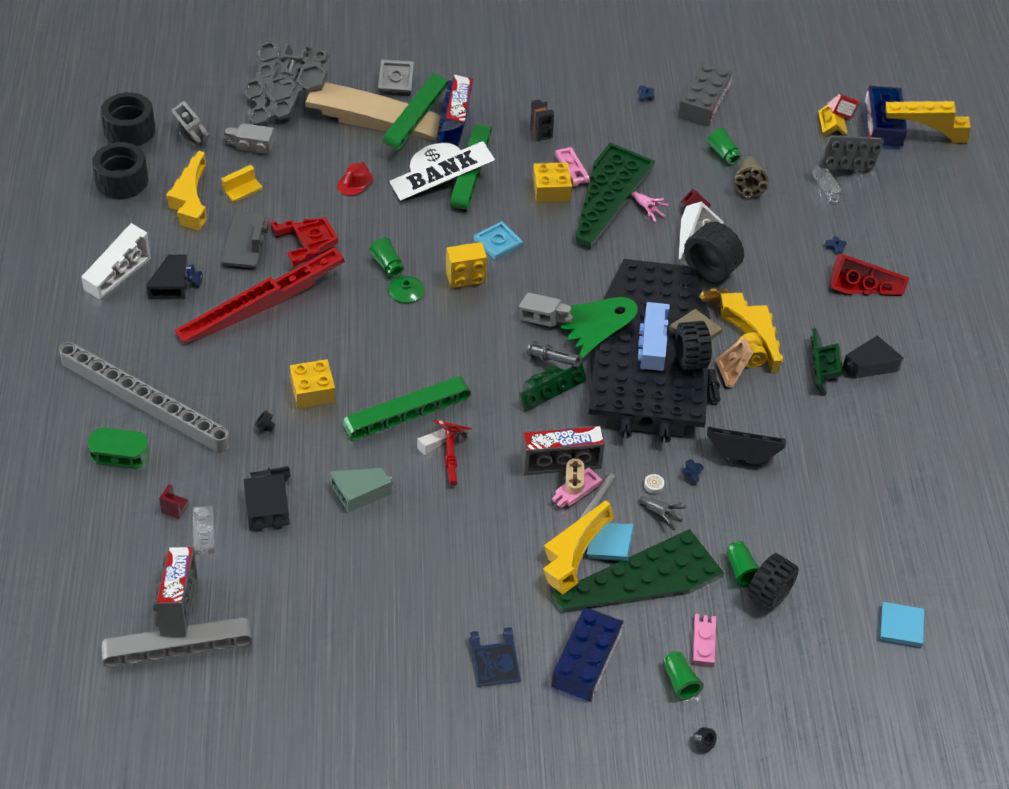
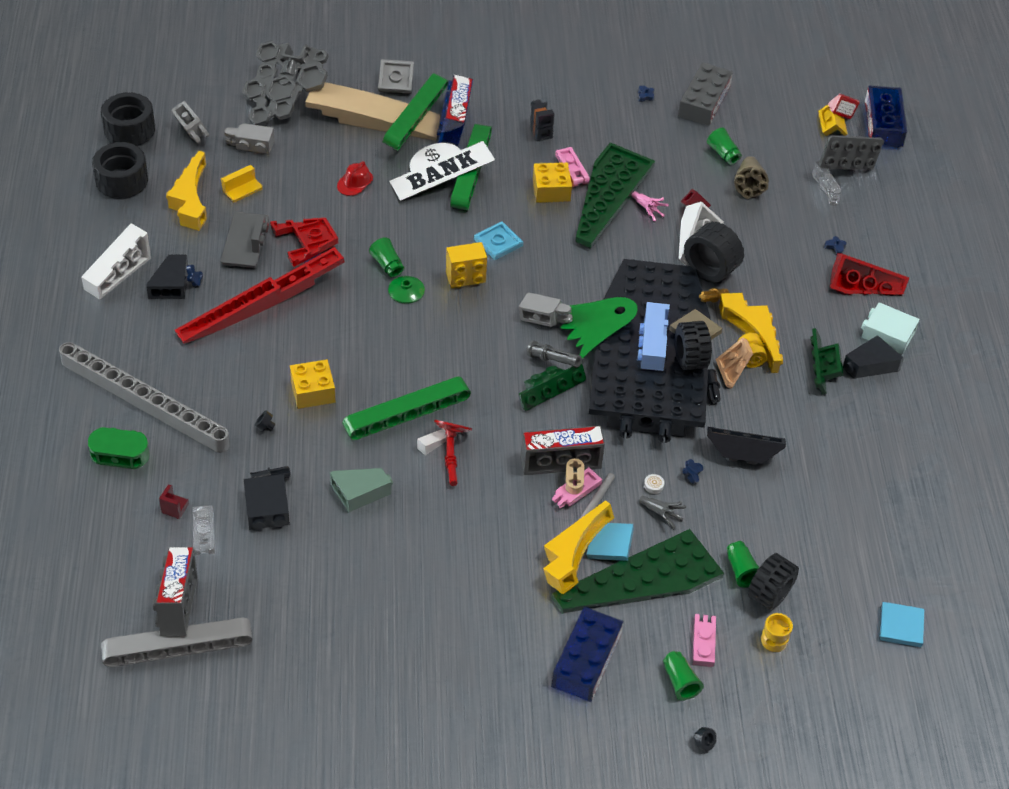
(495, 662): flag -> none
(776, 632): none -> yellow wheel
(891, 326): none -> light aqua brick
(934, 114): yellow arch -> none

